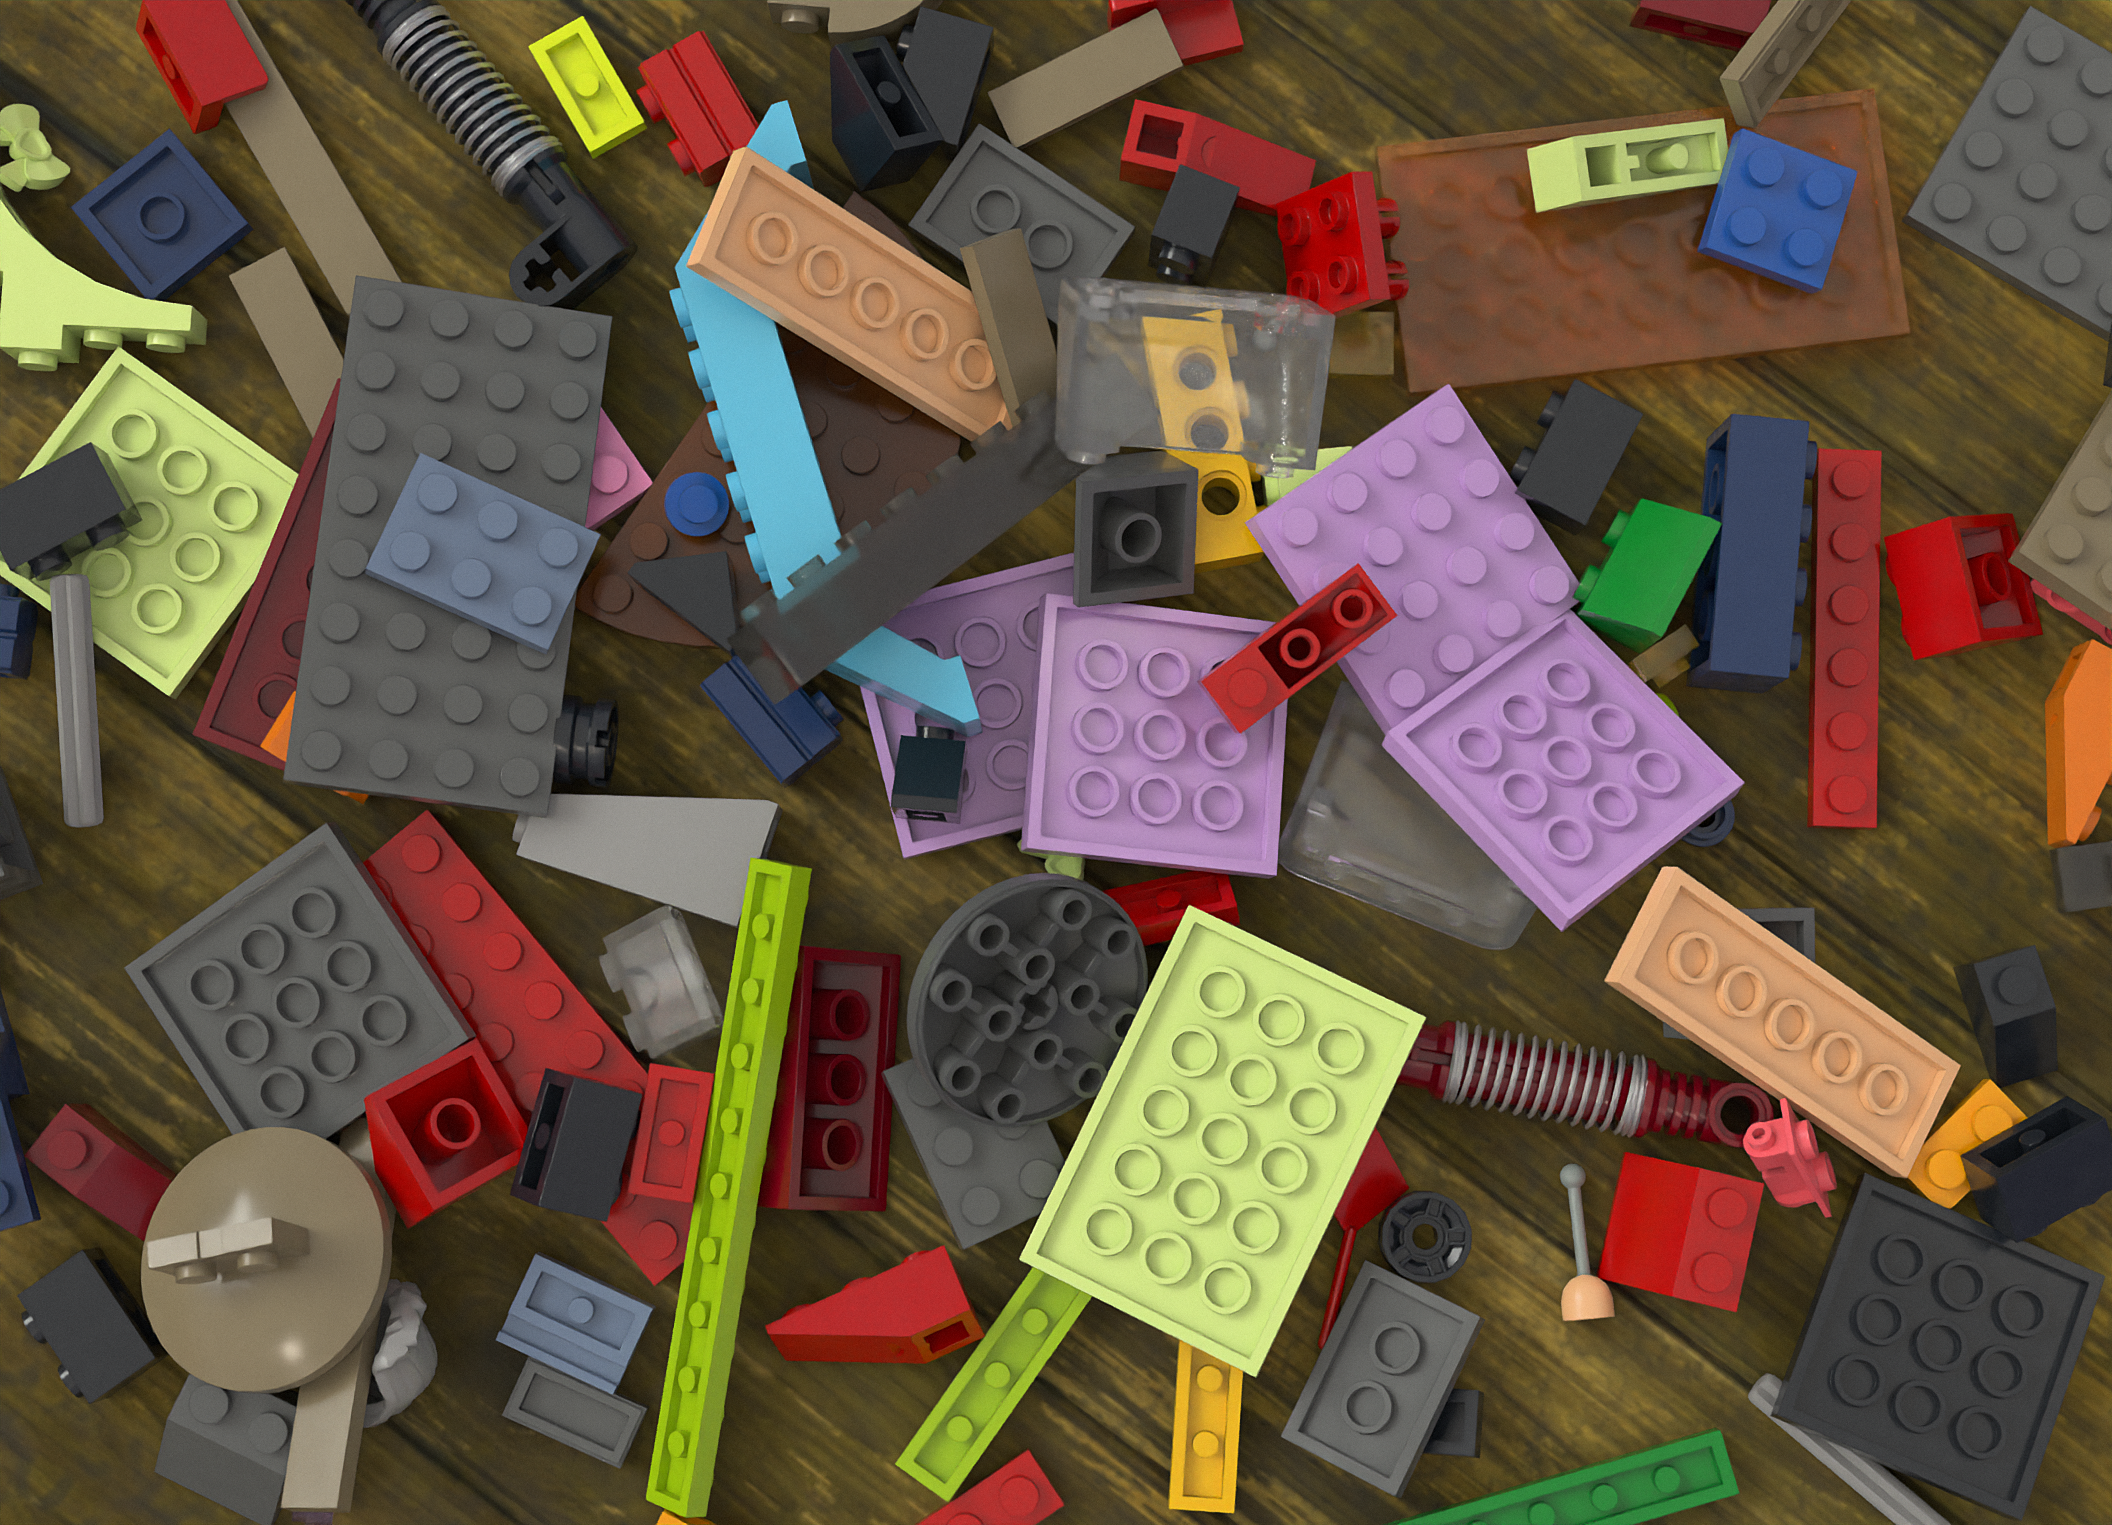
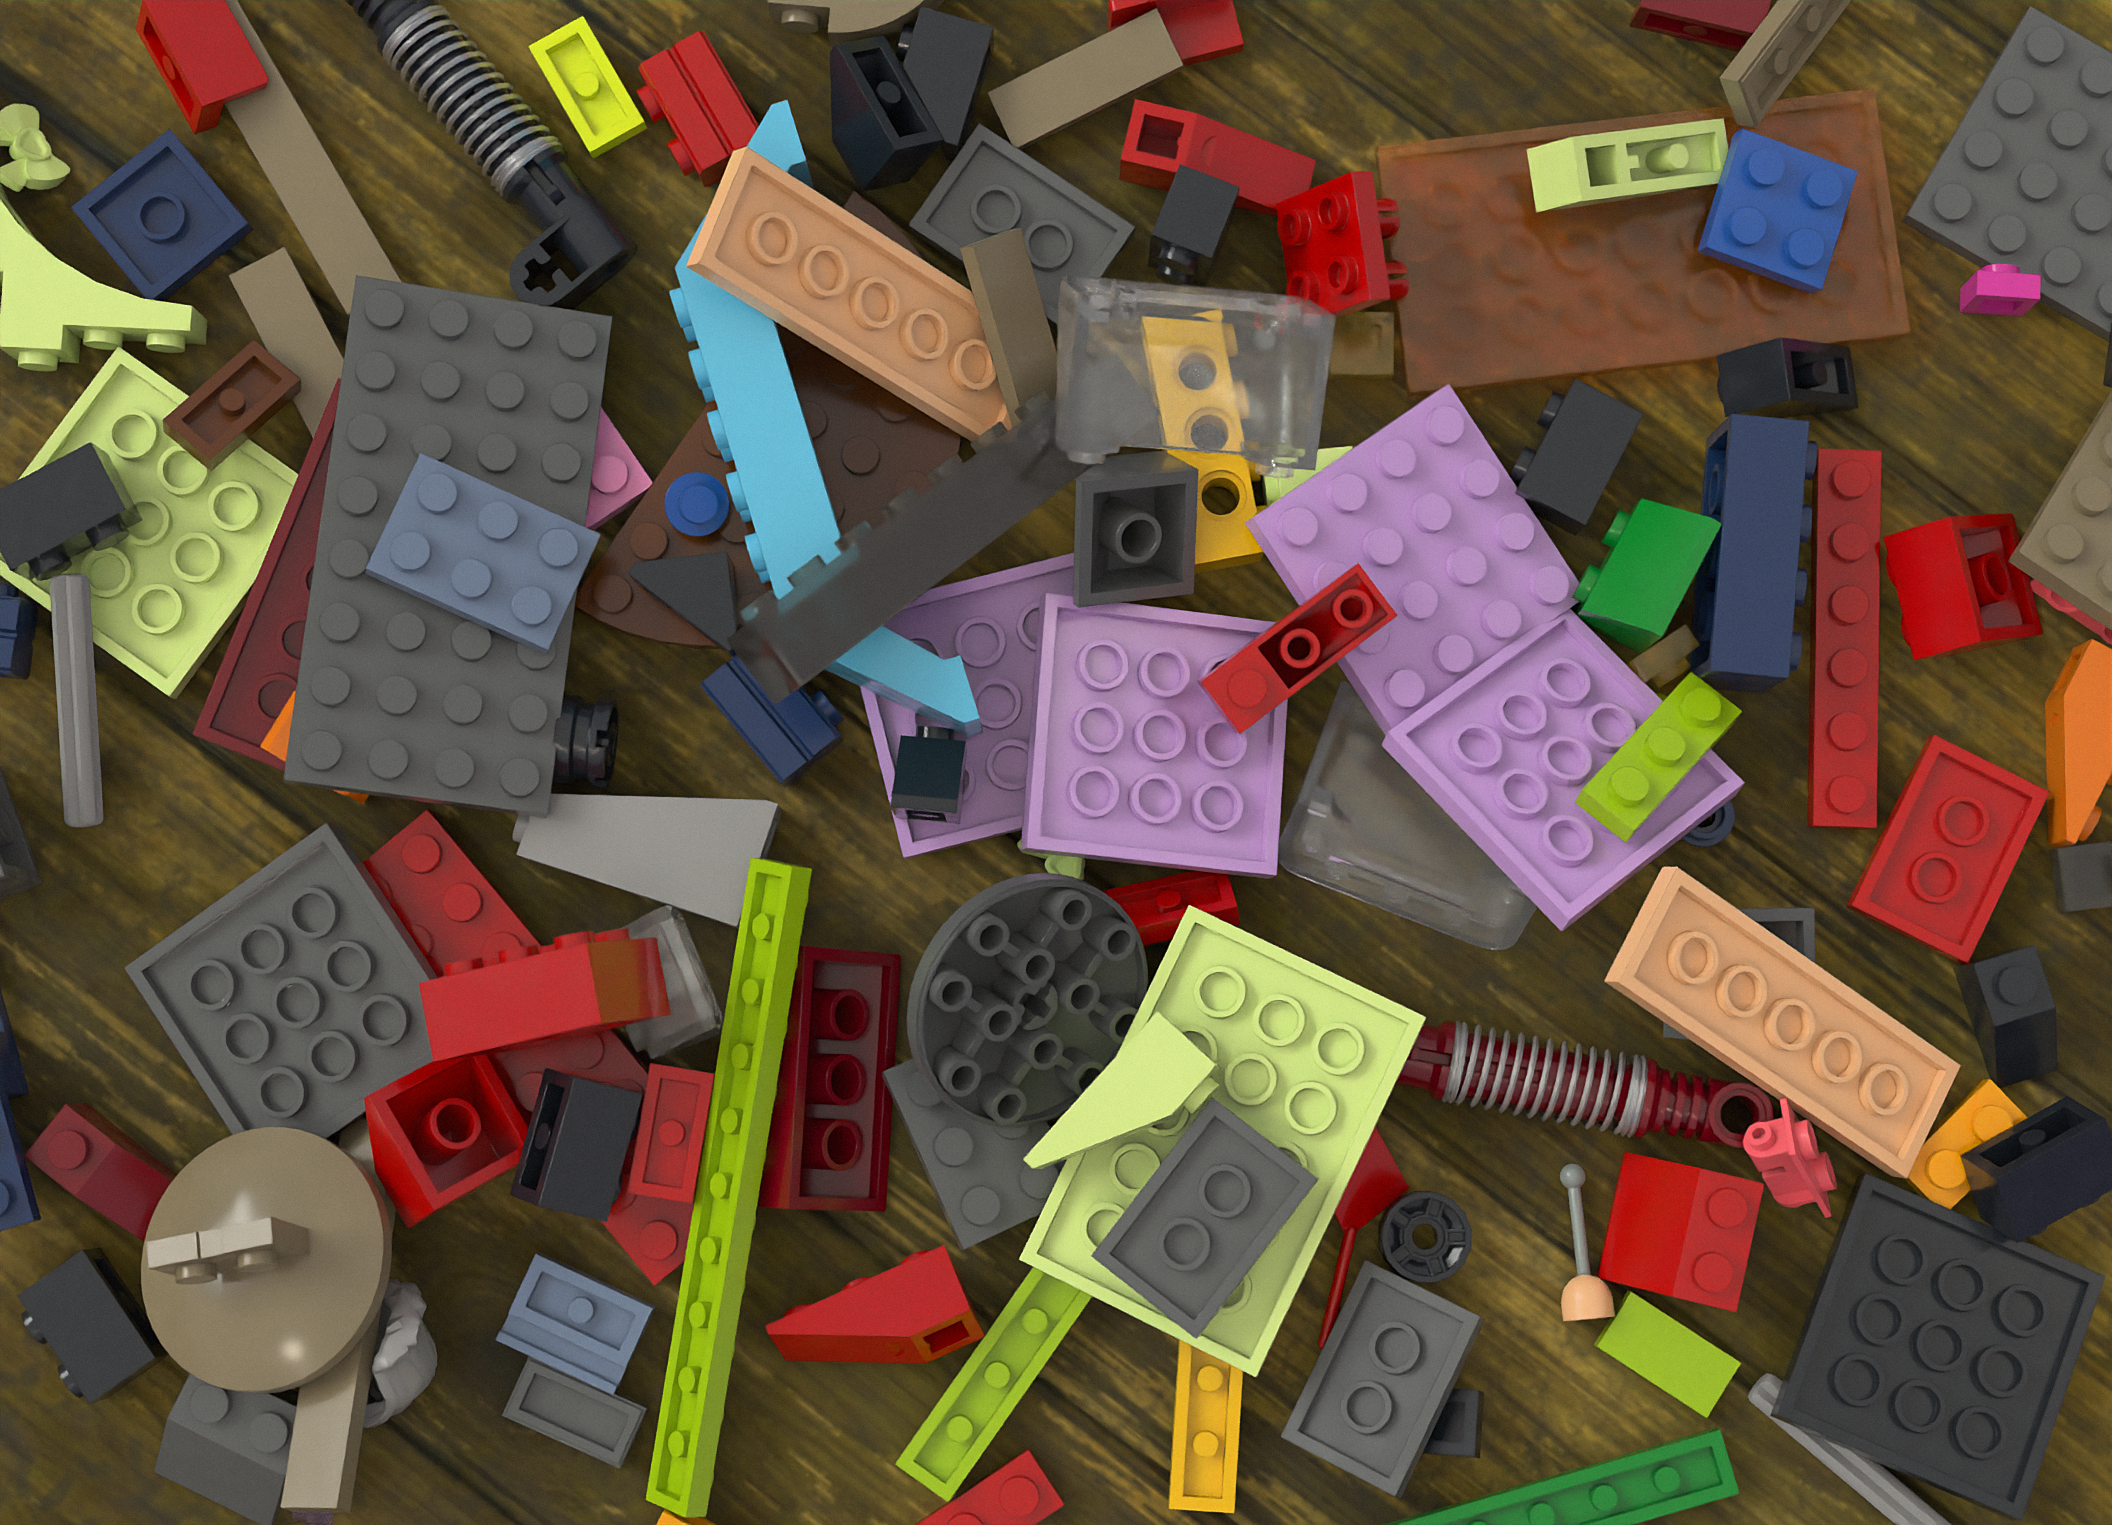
(232, 405): none -> reddish brown plate
(544, 994): none -> red brick
(1140, 1088): none -> yellowish green slope
(1204, 1218): none -> dark grey plate
(1658, 757): none -> lime plate
(1667, 1354): none -> lime tile
(1787, 379): none -> black slope
(1948, 849): none -> red plate
(2000, 291): none -> dark pink plate

